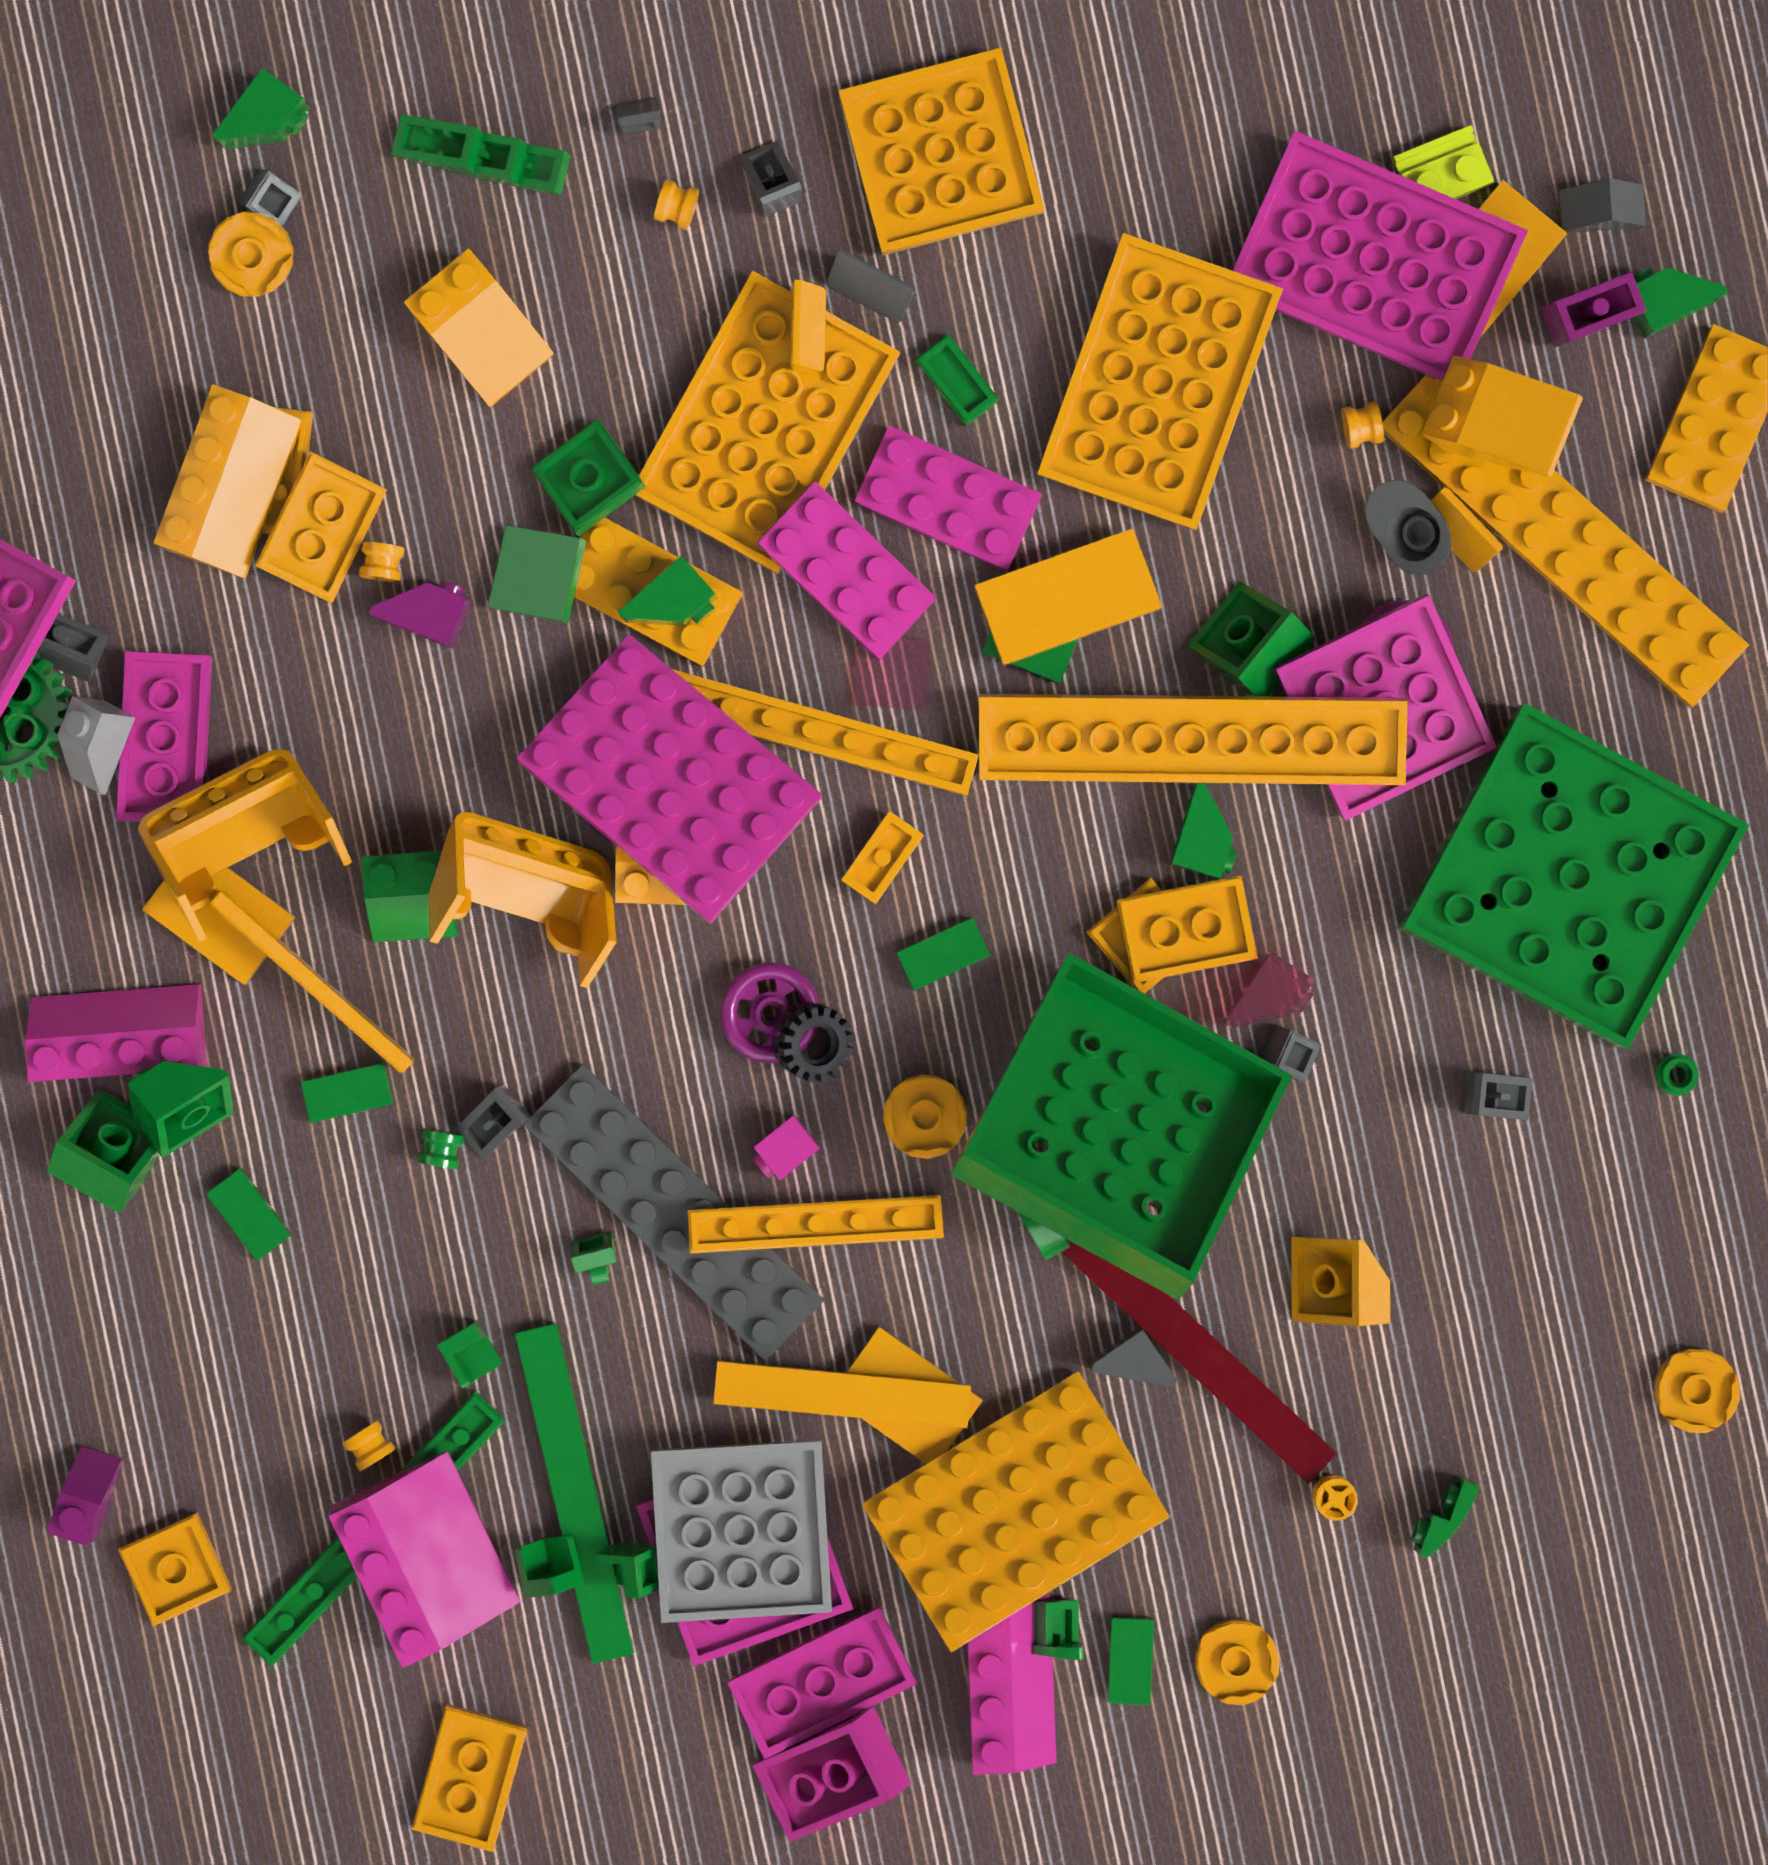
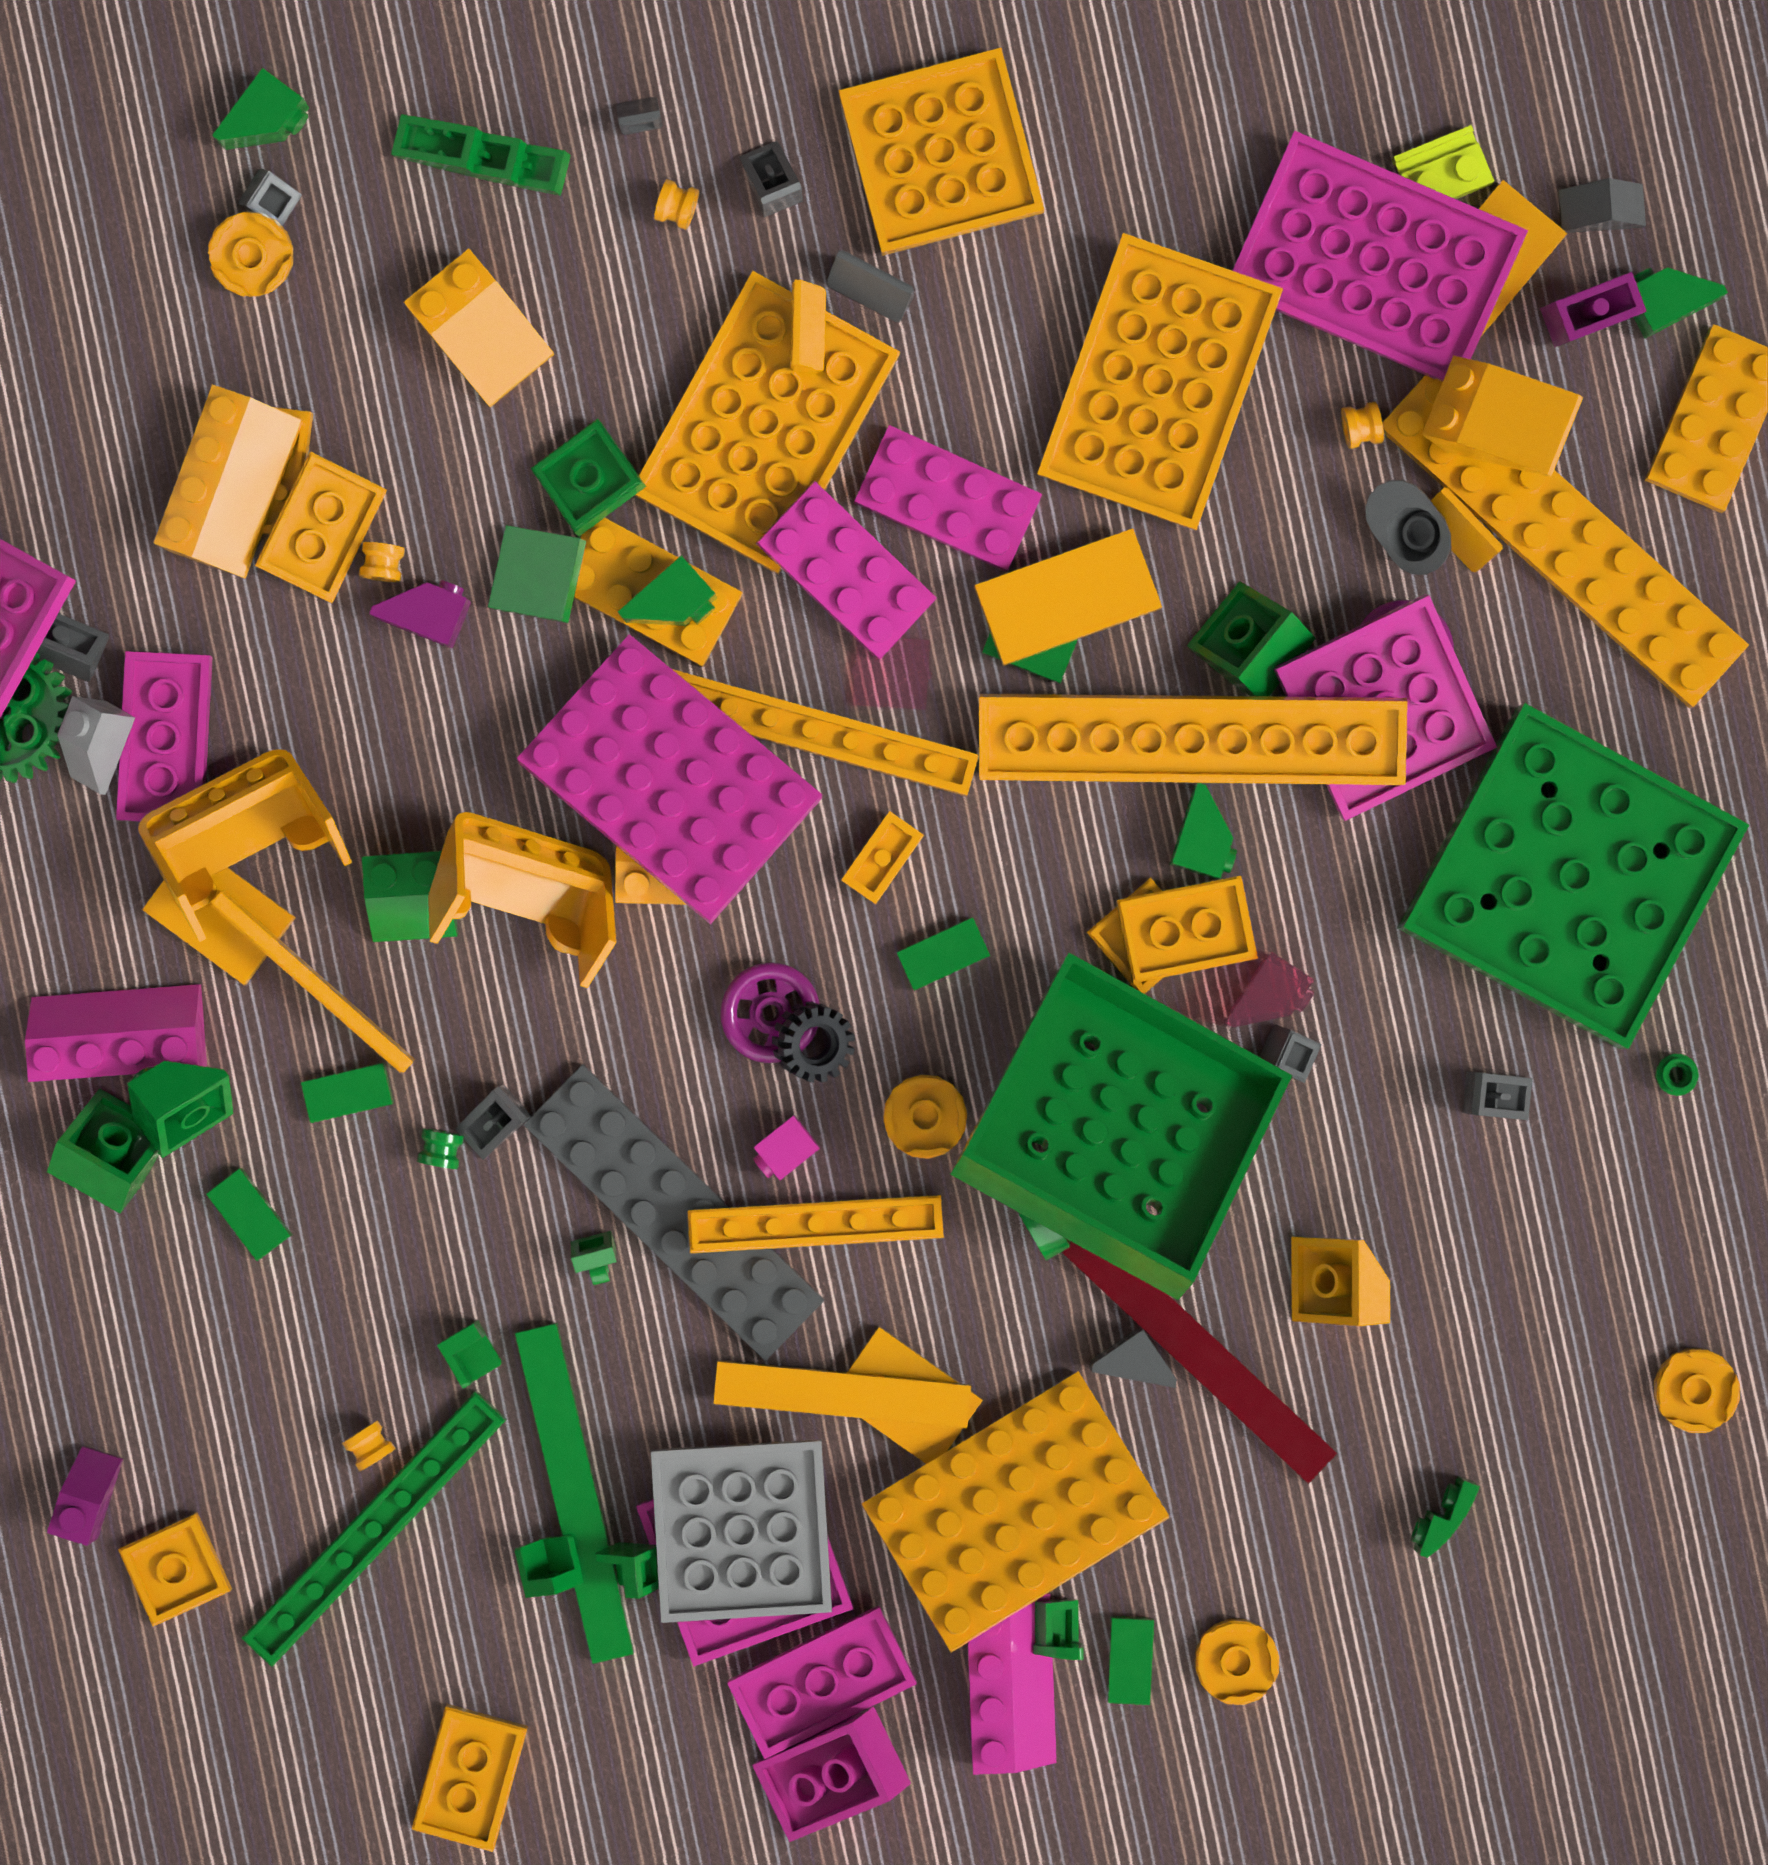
(423, 1558): dark pink slope -> none
(957, 380): green tile -> none
(1340, 1503): light orange wheel -> none

